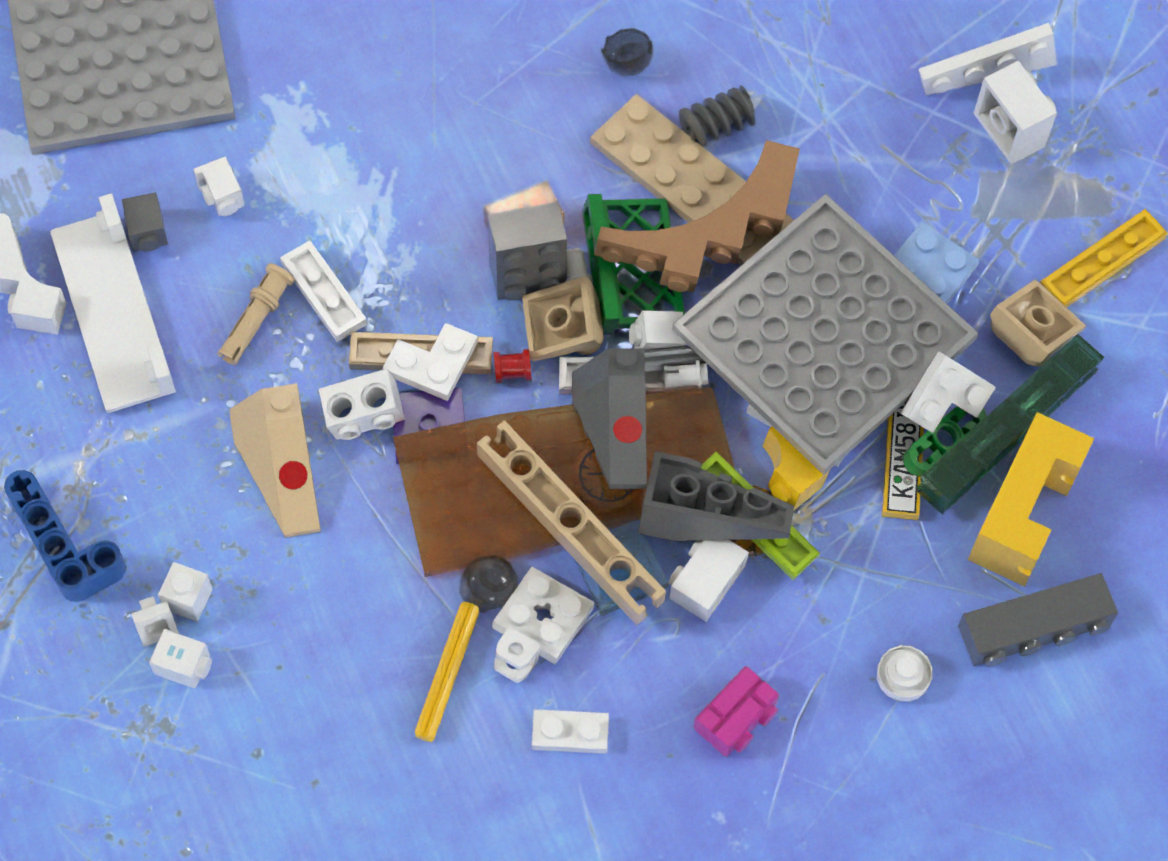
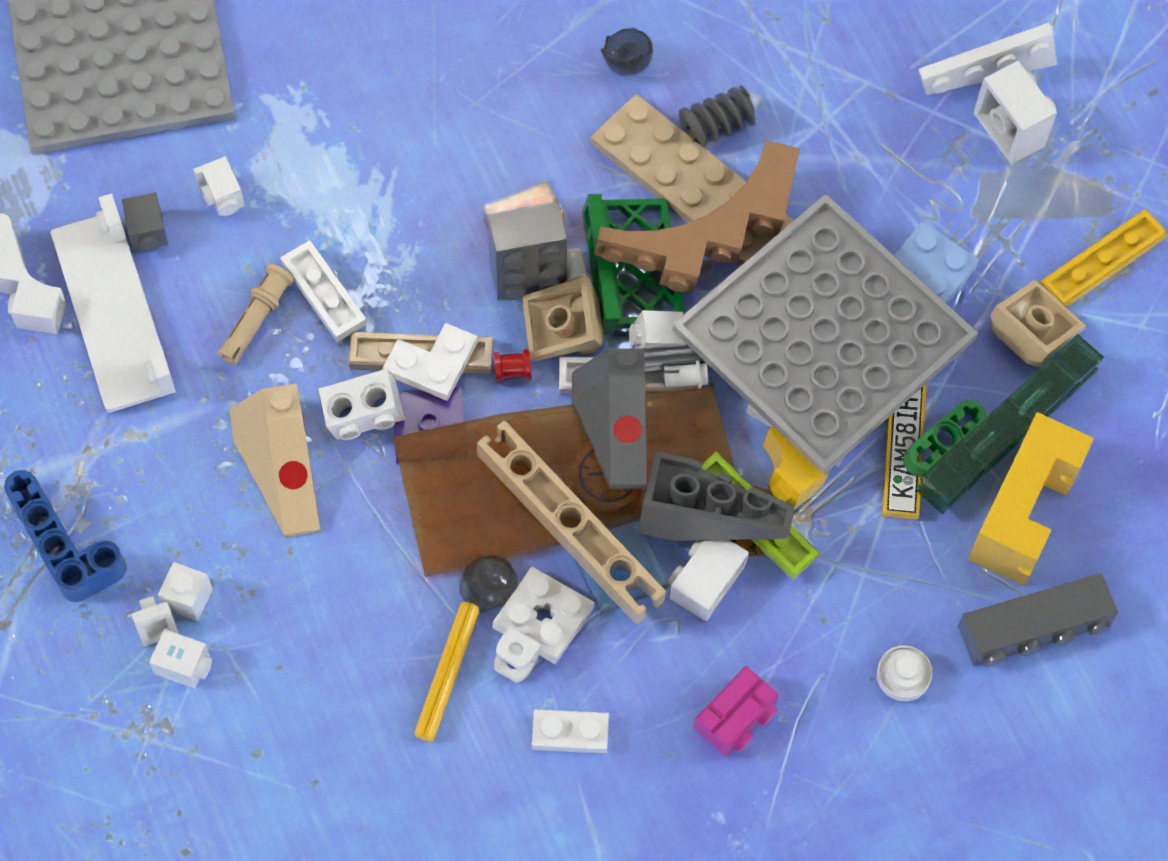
(946, 384): white plate -> none

